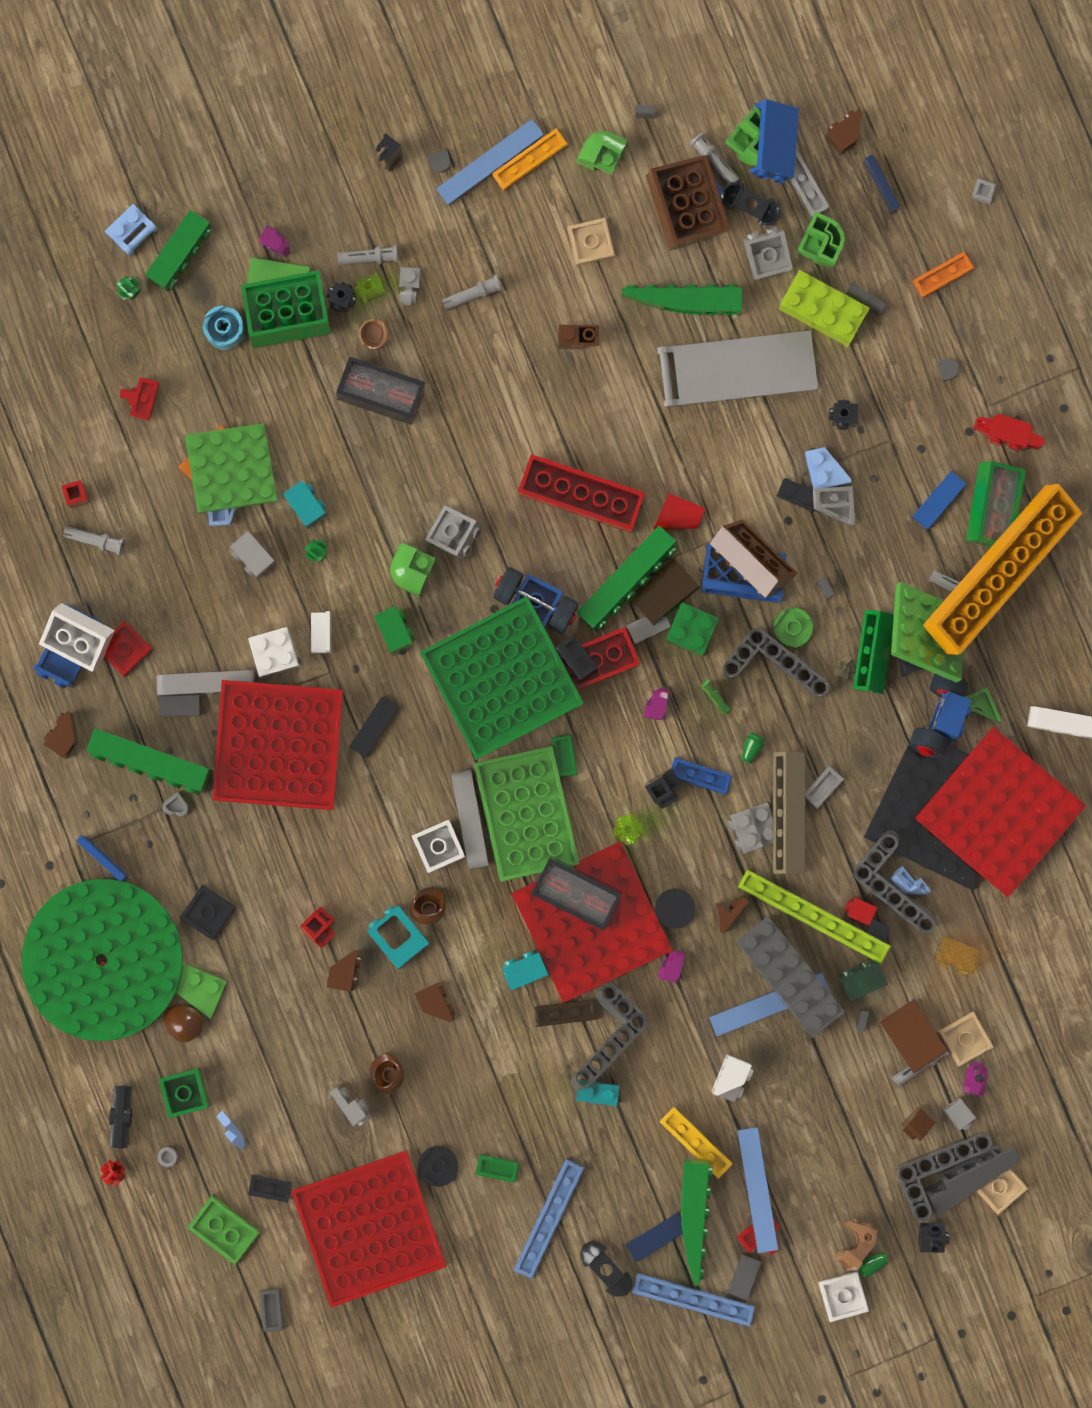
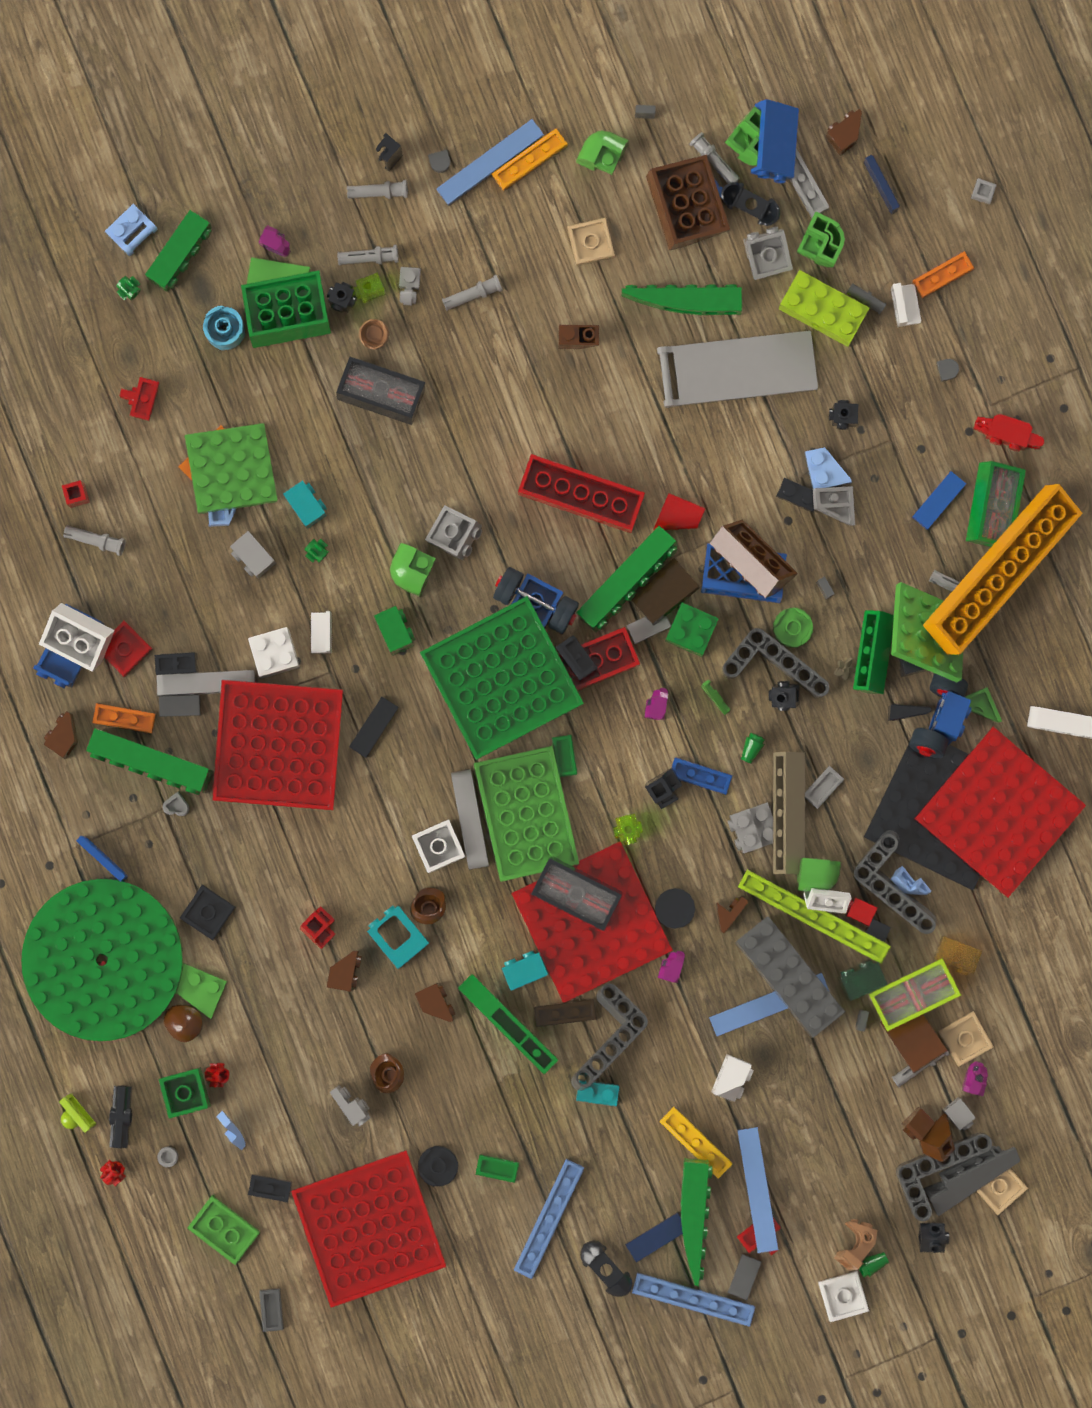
(75, 1114): none -> lime tile
(124, 718): none -> orange tile
(176, 663): none -> black hinge
(216, 1075): none -> red gear
(387, 189): none -> light grey pin
(508, 1024): none -> green slope
(784, 695): none -> black brick
(818, 874): none -> bright green brick
(827, 900): none -> white panel
(898, 712): none -> black slope
(905, 304): none -> white panel
(915, 994): none -> clear brick
(939, 1140): none -> reddish brown slope

